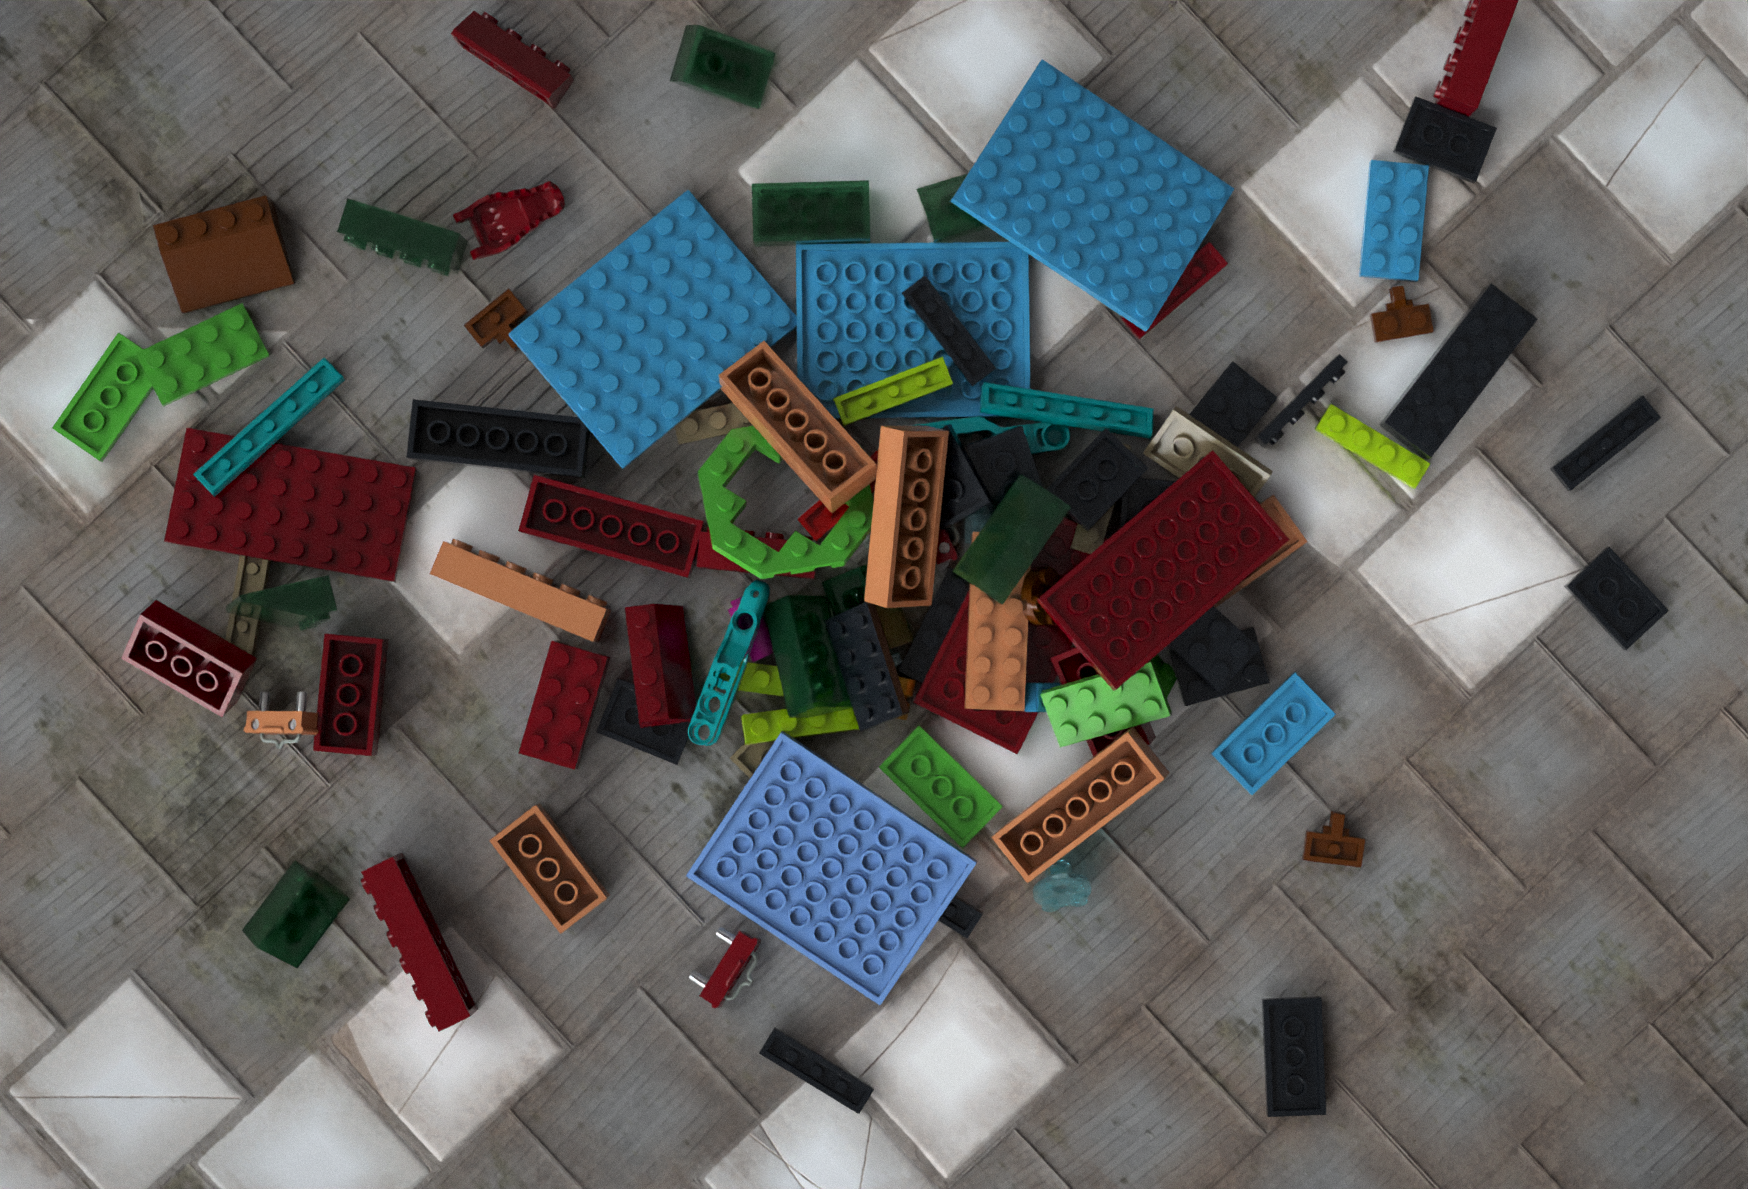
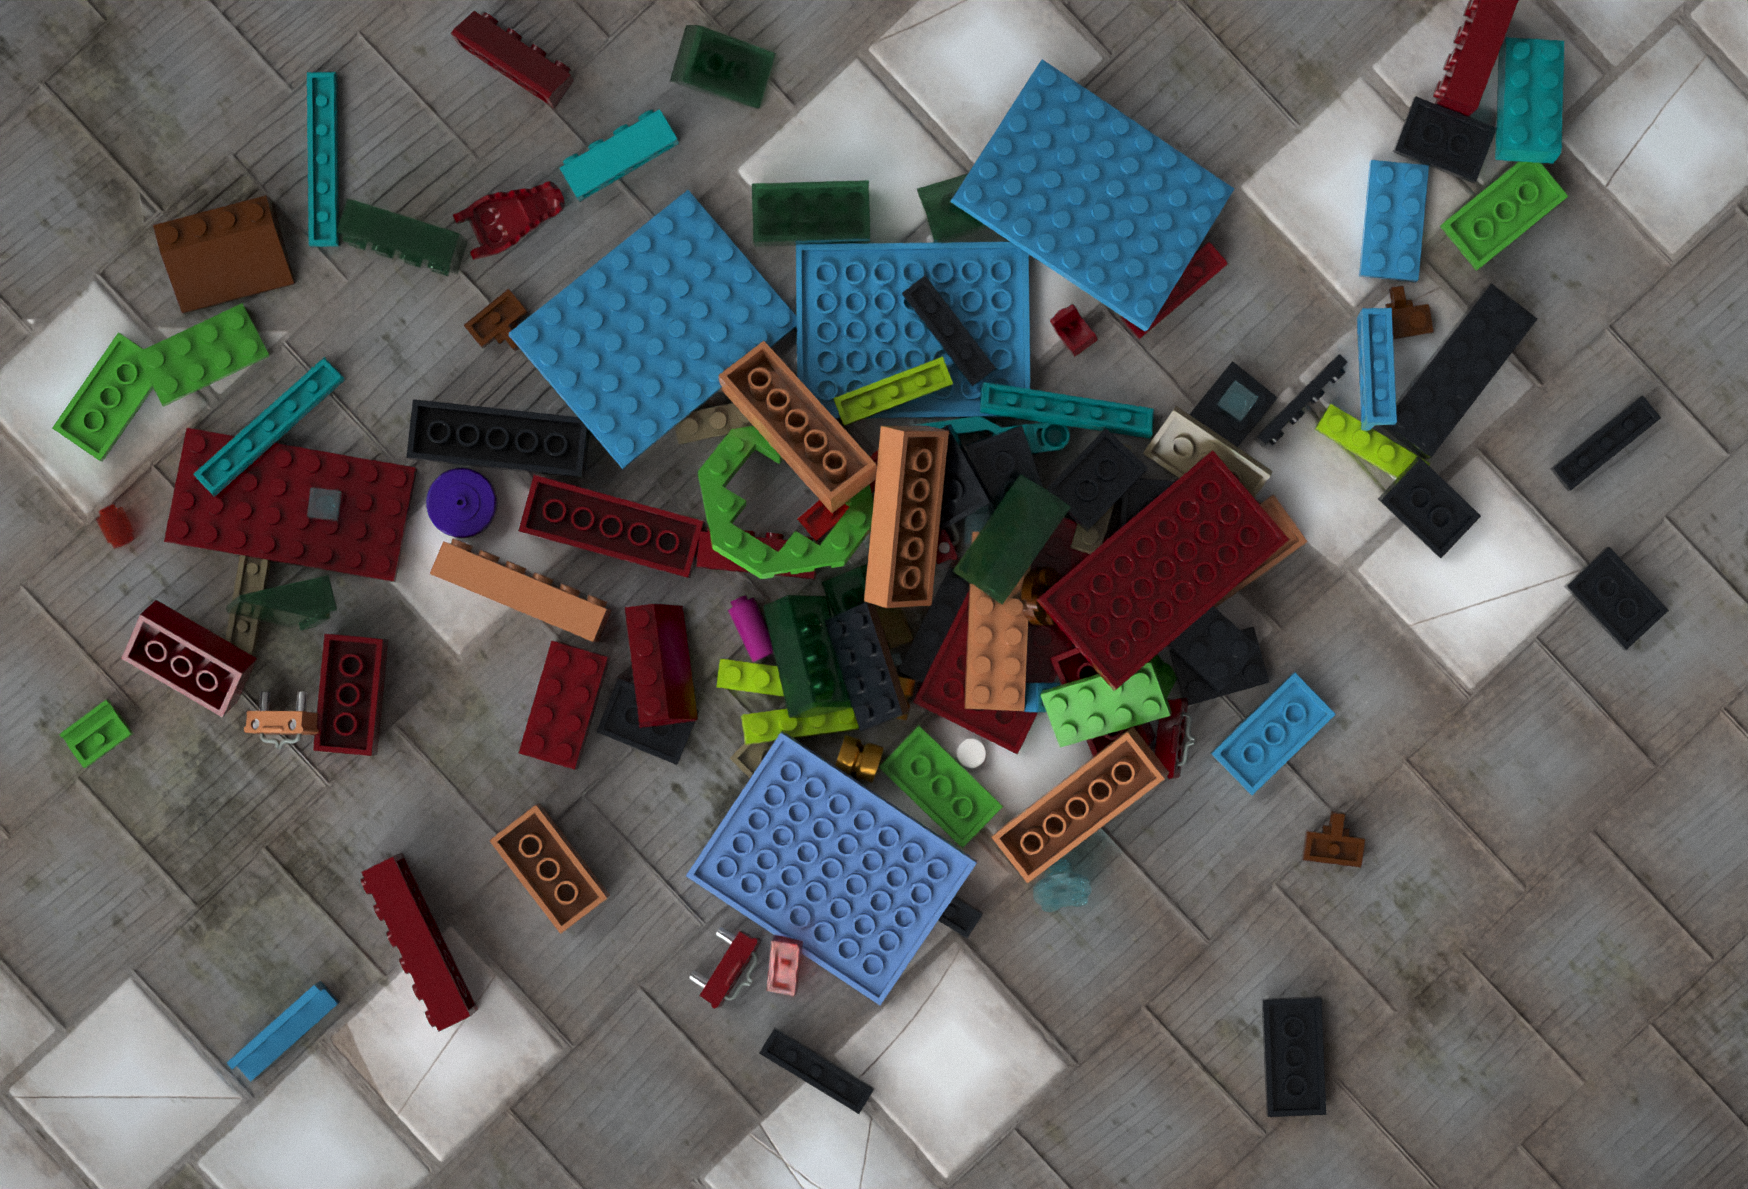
(96, 734): none -> bright green plate
(115, 526): none -> clear red brick
(284, 1031): none -> dark azure fence
(295, 915): clear green slope -> none
(322, 159): none -> teal tile
(324, 504): none -> clear light blue plate
(461, 503): none -> dark purple wheel
(618, 155): none -> teal brick
(730, 659): teal piece -> none
(784, 965): none -> clear red plate
(859, 758): none -> pearl gold wheel
(971, 753): none -> white tile
(1073, 330): none -> dark red bracket
(1171, 737): none -> dark red piece
(1237, 400): none -> clear light blue plate
(1376, 367): none -> dark azure fence
(1429, 507): none -> black plate
(1503, 212): none -> bright green plate
(1530, 100): none -> teal brick

